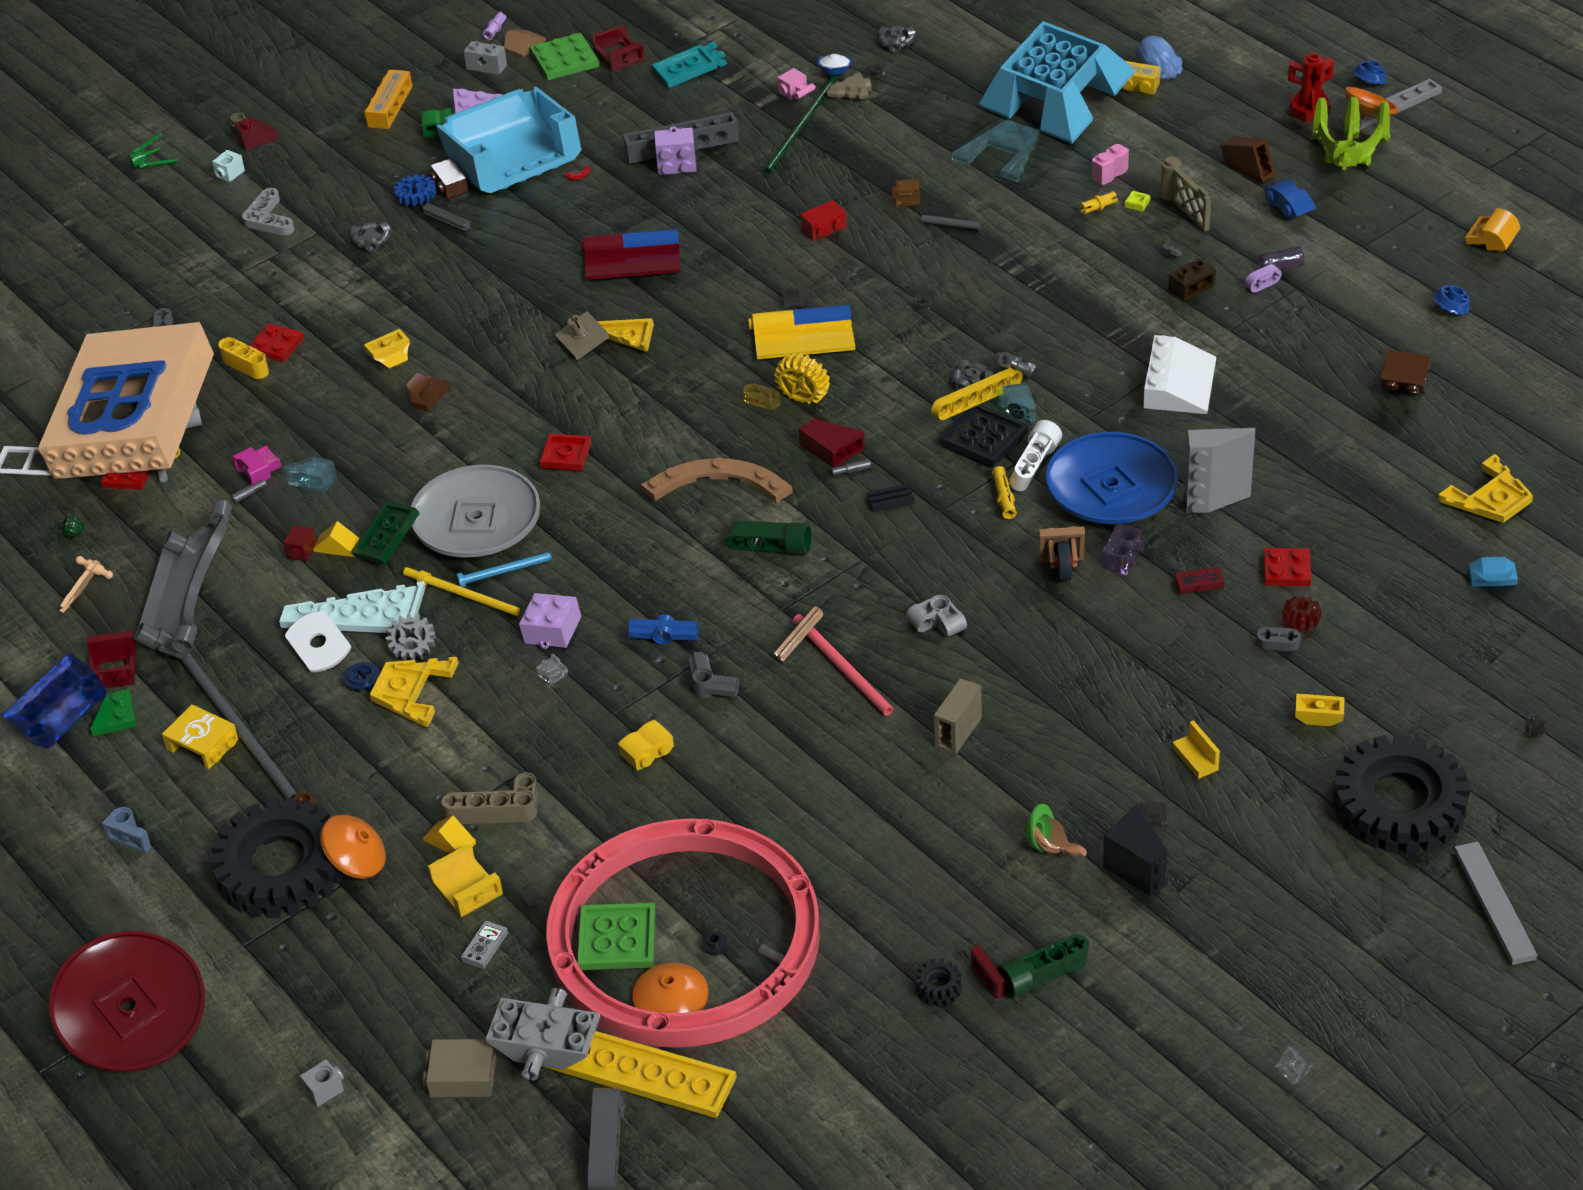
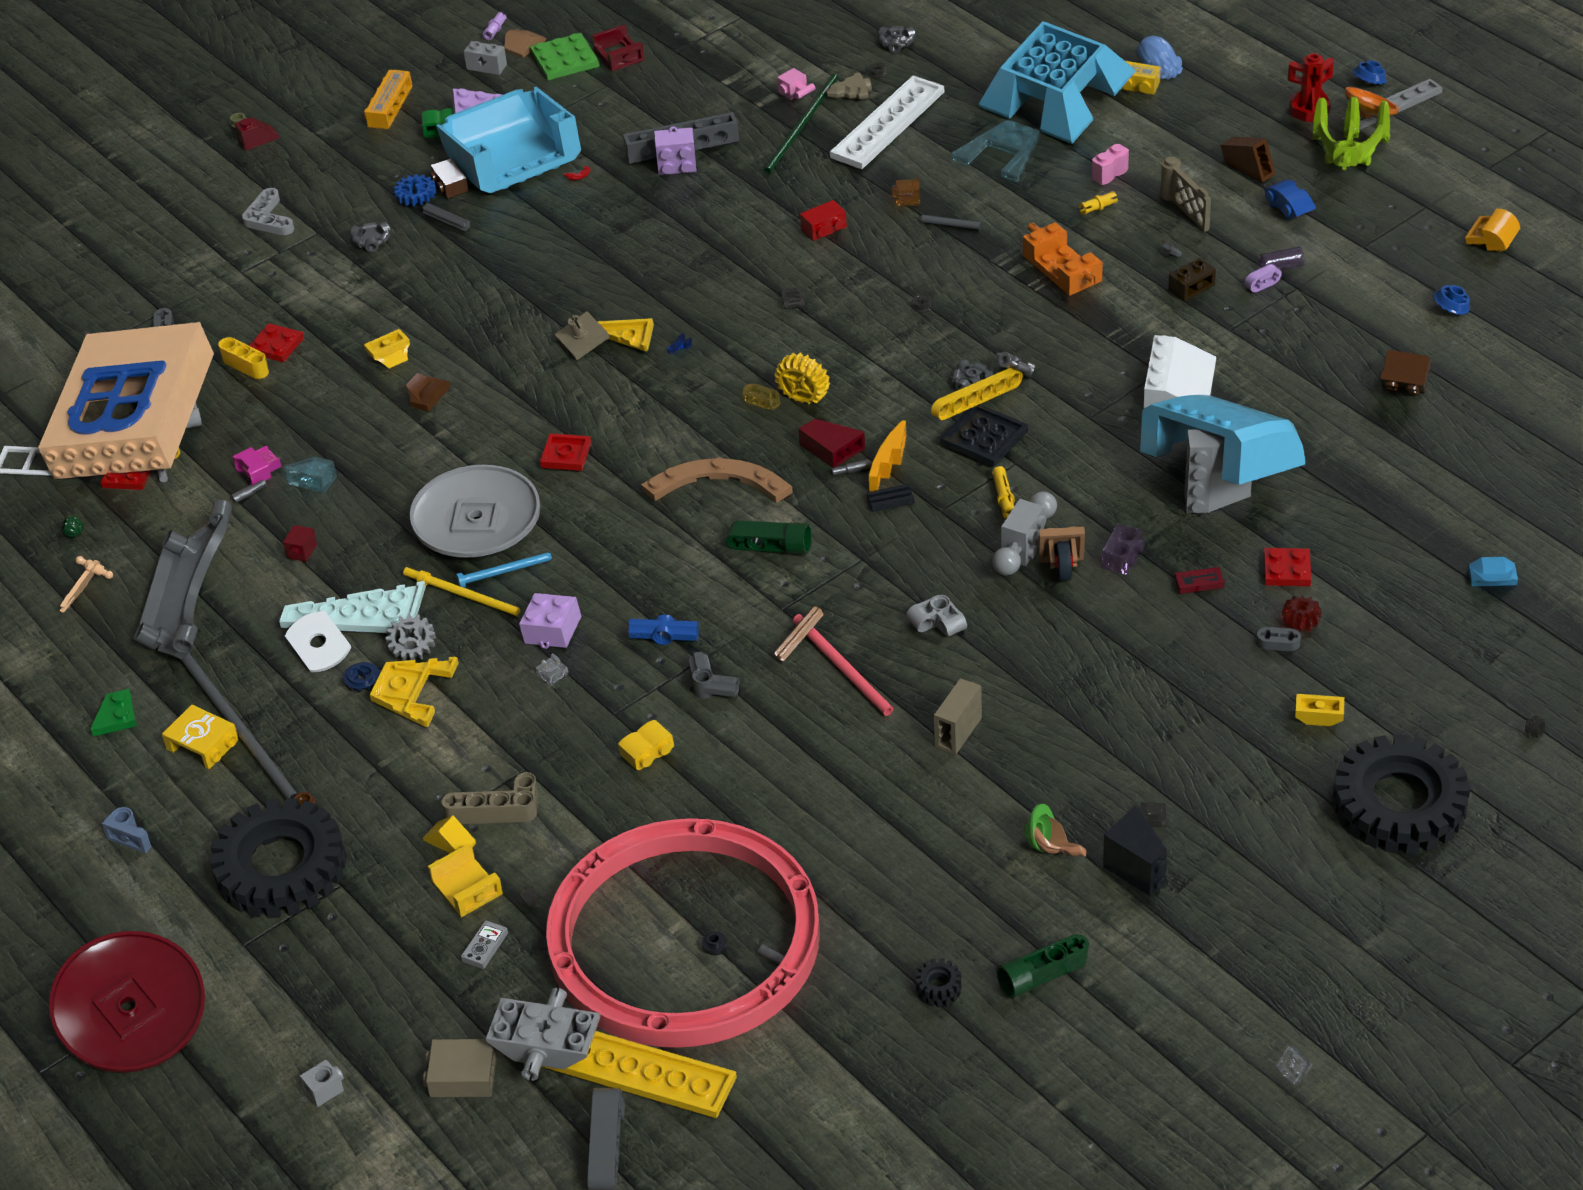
(56, 702): clear blue plate -> none
(113, 648): dark red window -> none
(139, 157): green plant -> none
(228, 165): light aqua brick -> none
(336, 541): yellow slope -> none
(353, 846): orange dish -> none
(385, 532): dark green plate -> none
(617, 936): bright green plate -> none
(631, 254): dark red door -> none
(680, 343): none -> clear blue piece
(685, 993): orange dish -> none
(689, 64): teal tile -> none
(802, 331): yellow door -> none
(834, 64): piece -> none
(887, 122): none -> white plate
(889, 453): none -> light orange slope
(987, 972): dark red tile -> none
(1018, 403): clear light blue slope -> none
(1021, 532): none -> light grey brick
(1041, 442): white beam -> none
(1052, 256): none -> orange brick
(1137, 201): neon yellow tile -> none
(1137, 467): blue dish -> none
(1197, 751): yellow panel -> none
(1253, 442): none -> medium azure slope
(1495, 500): yellow wing -> none
(1495, 903): light grey tile -> none

